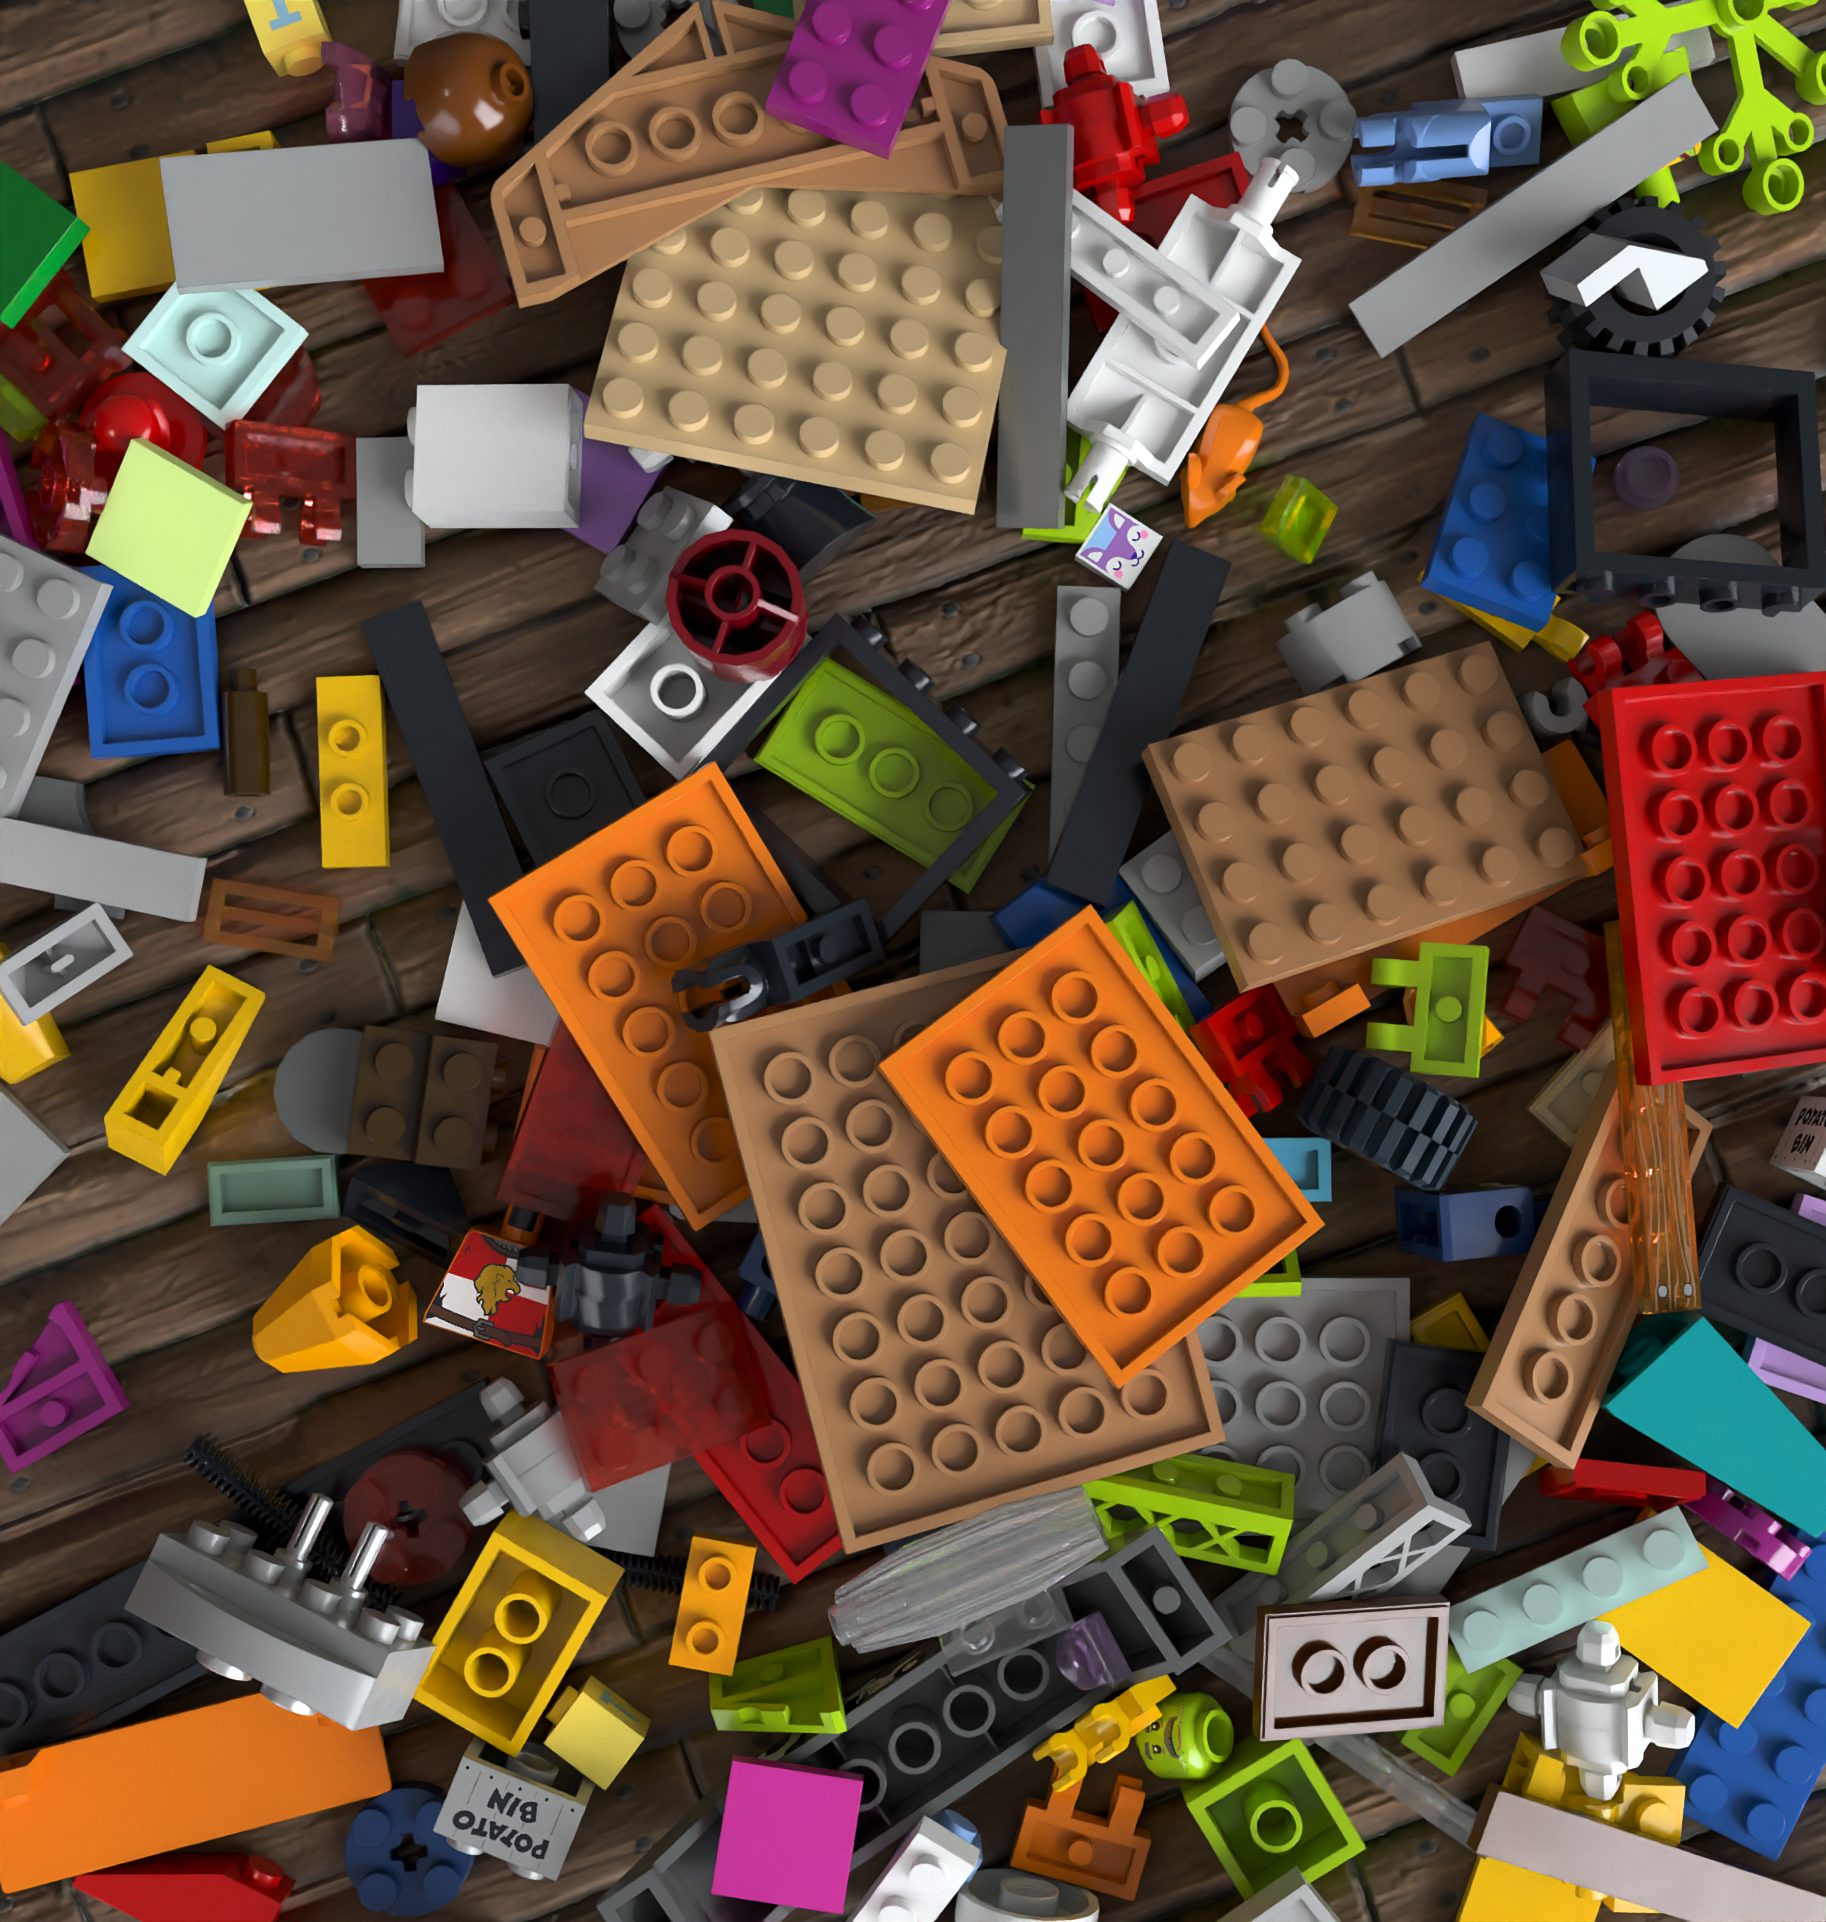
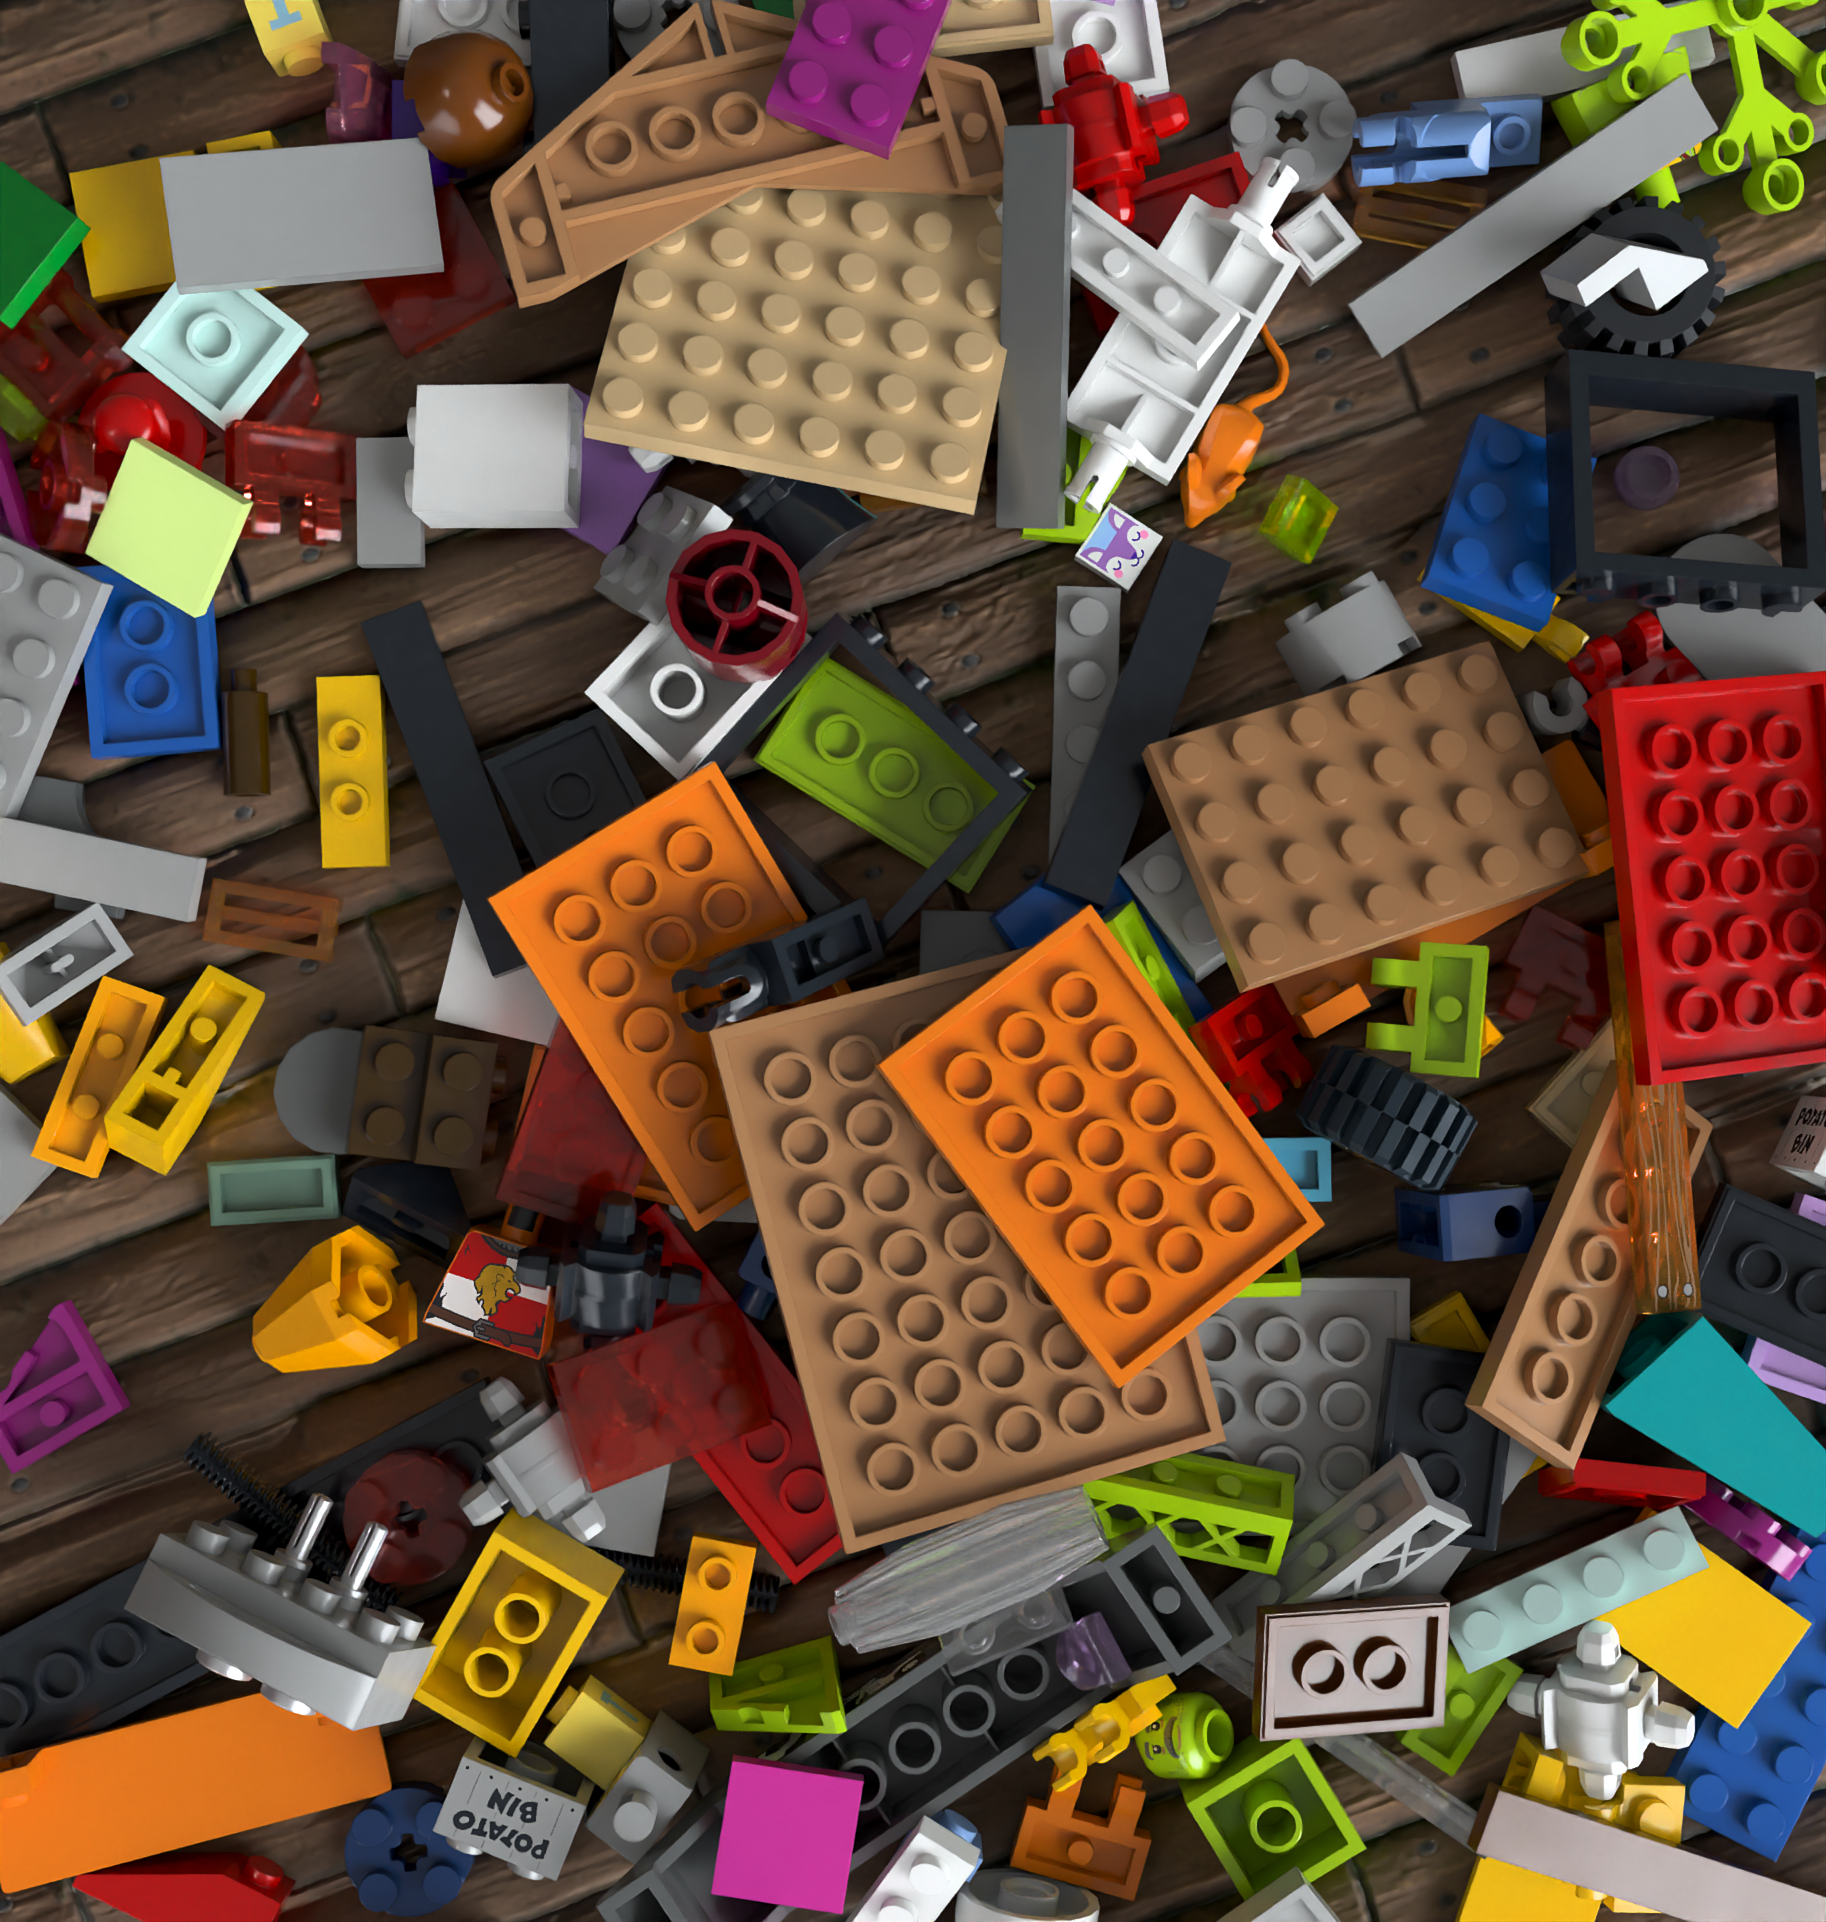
(101, 1064): none -> light orange plate
(647, 1790): none -> light grey torso
(1318, 238): none -> white tile

